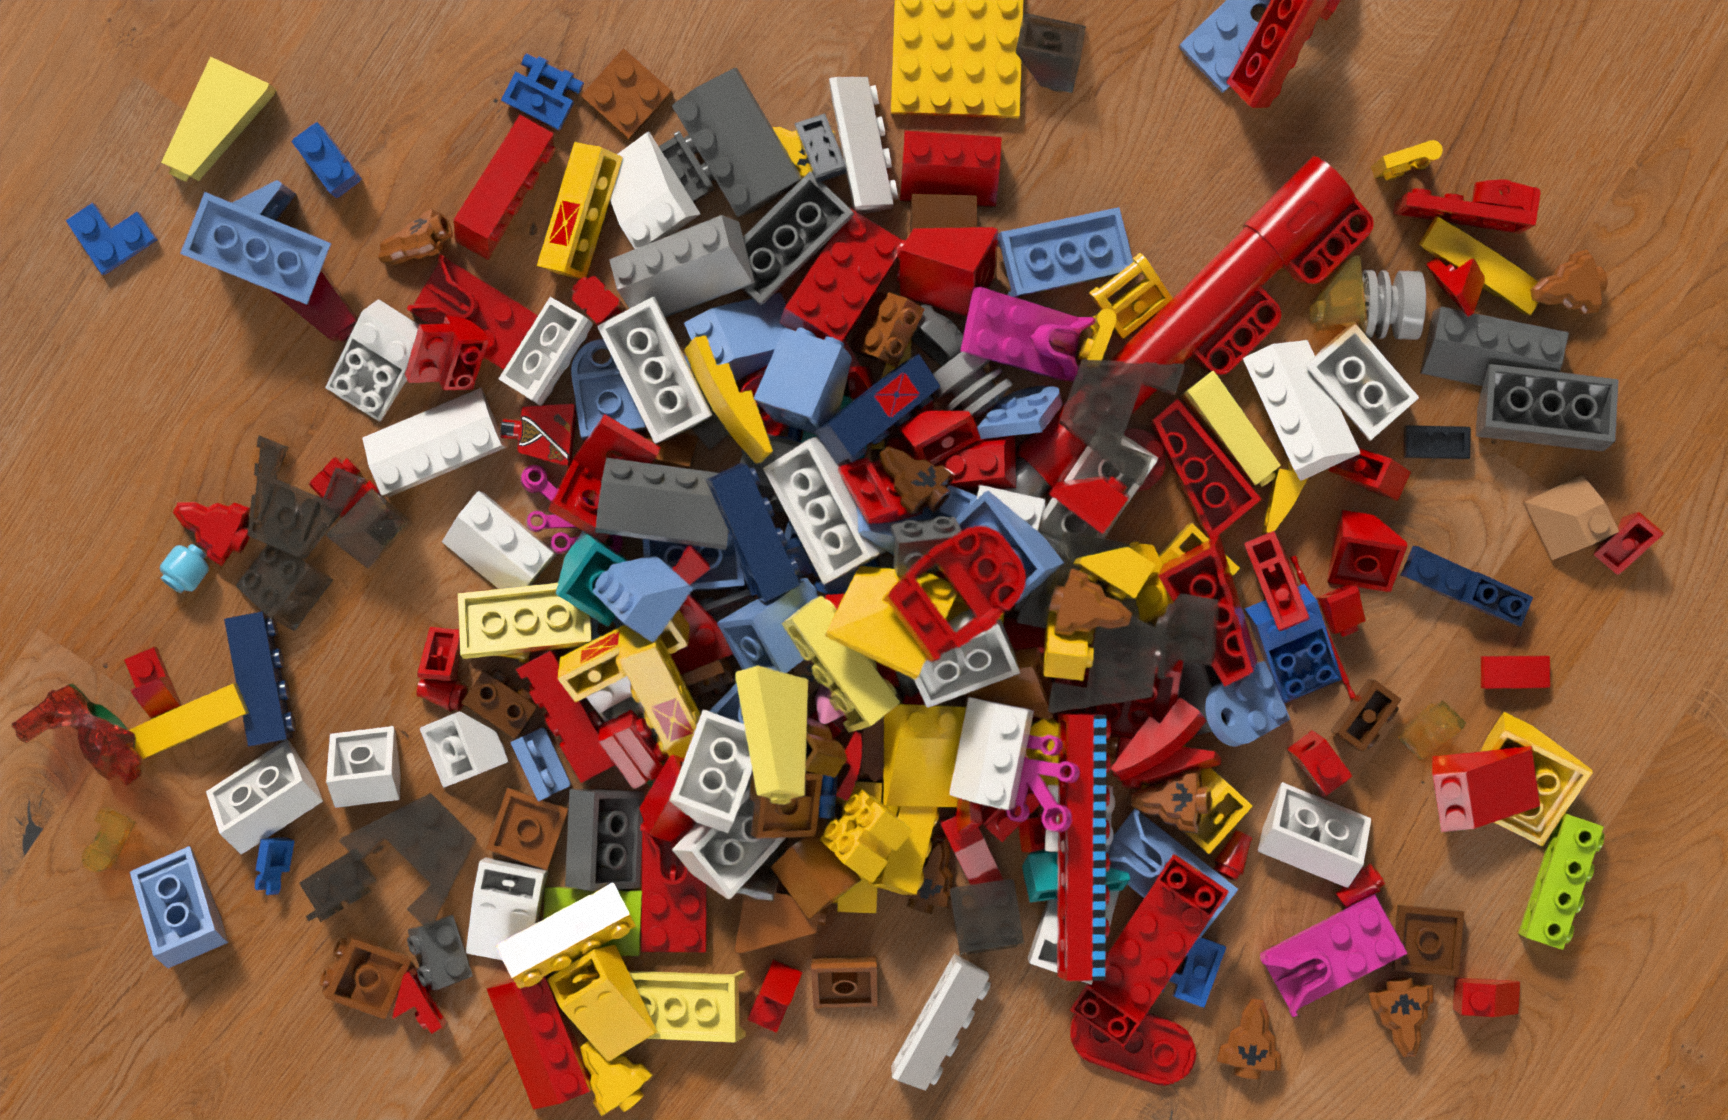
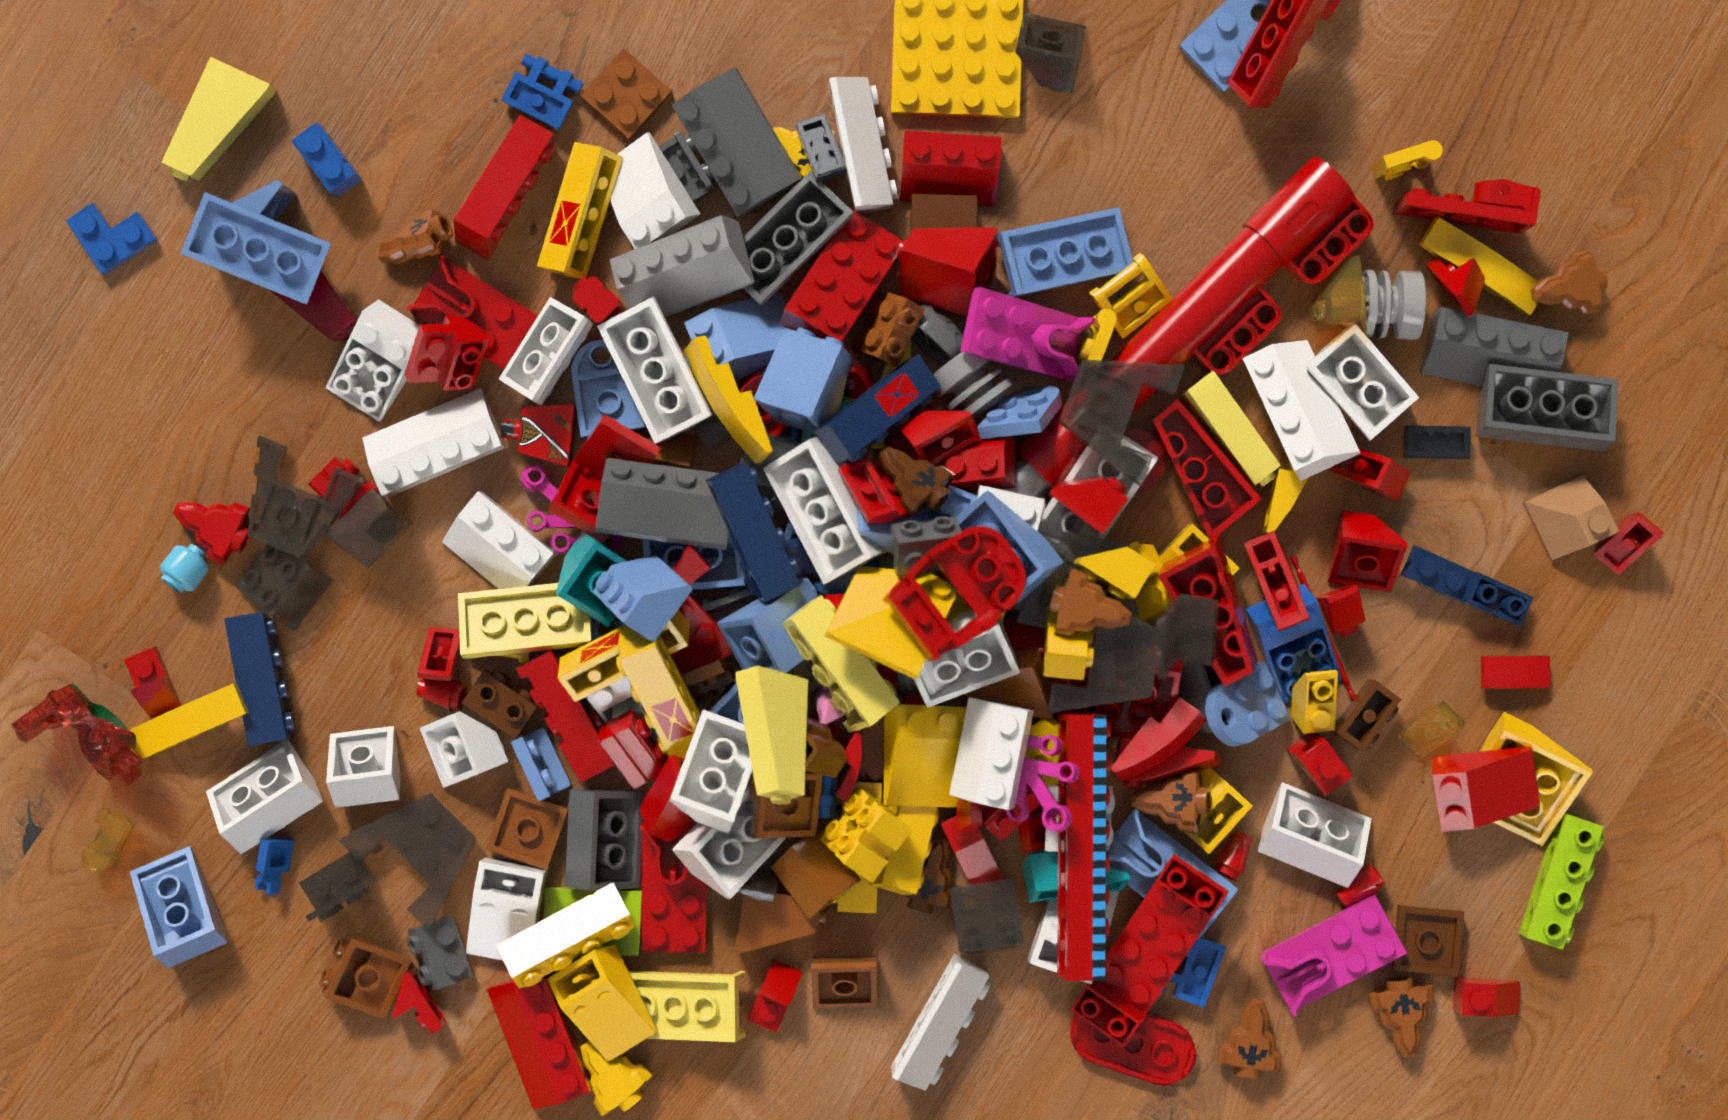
(1315, 701): none -> yellow slope

